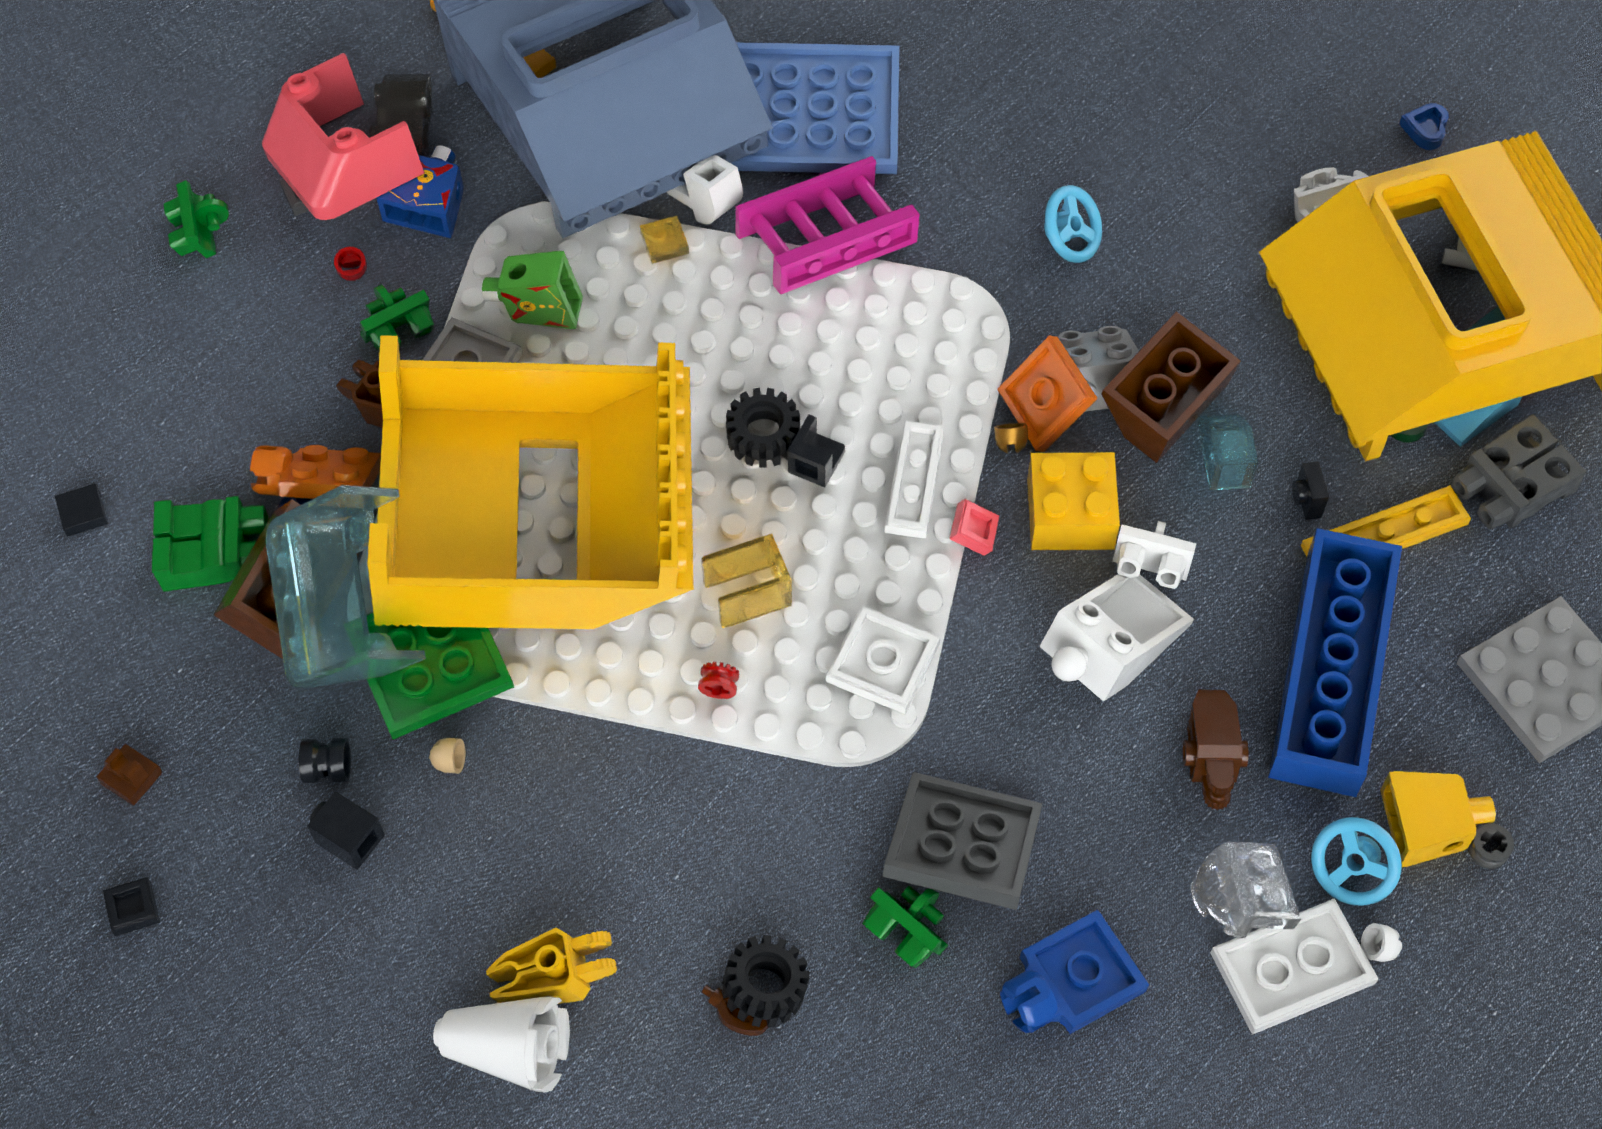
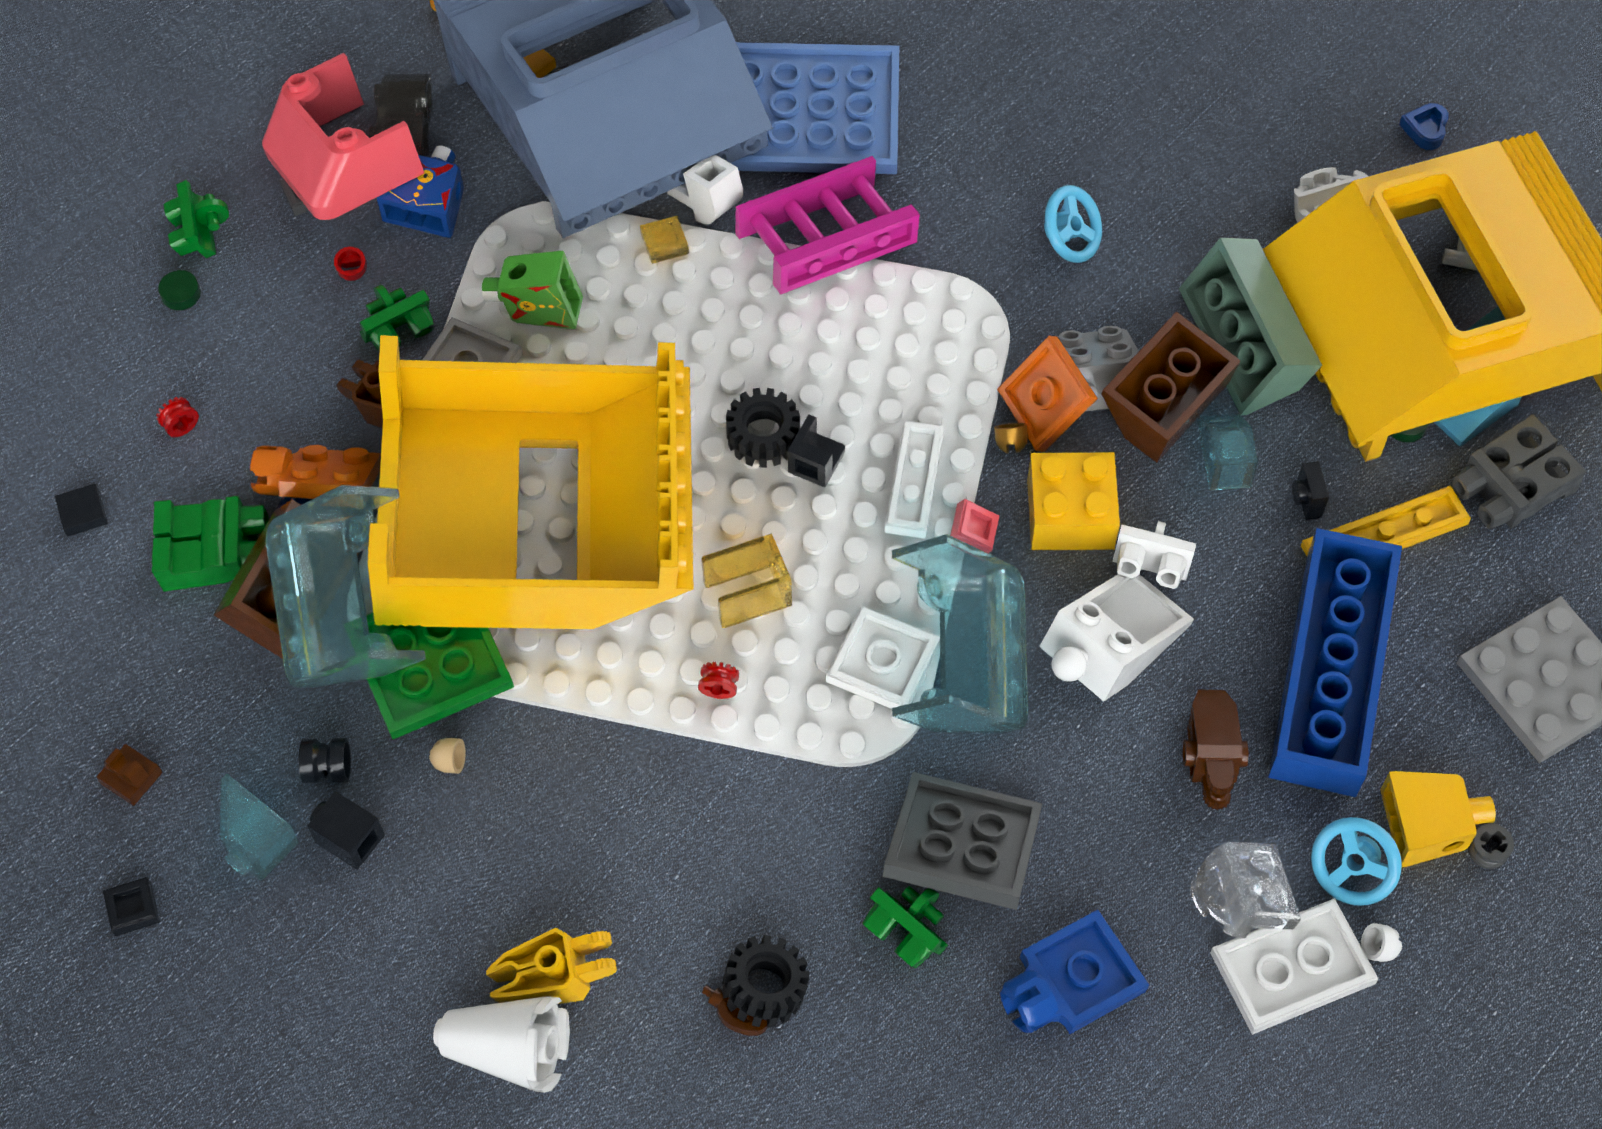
(177, 417): none -> red bush
(179, 290): none -> dark green tile
(252, 831): none -> clear light blue slope
(979, 639): none -> clear light blue windscreen
(1248, 313): none -> sand green slope

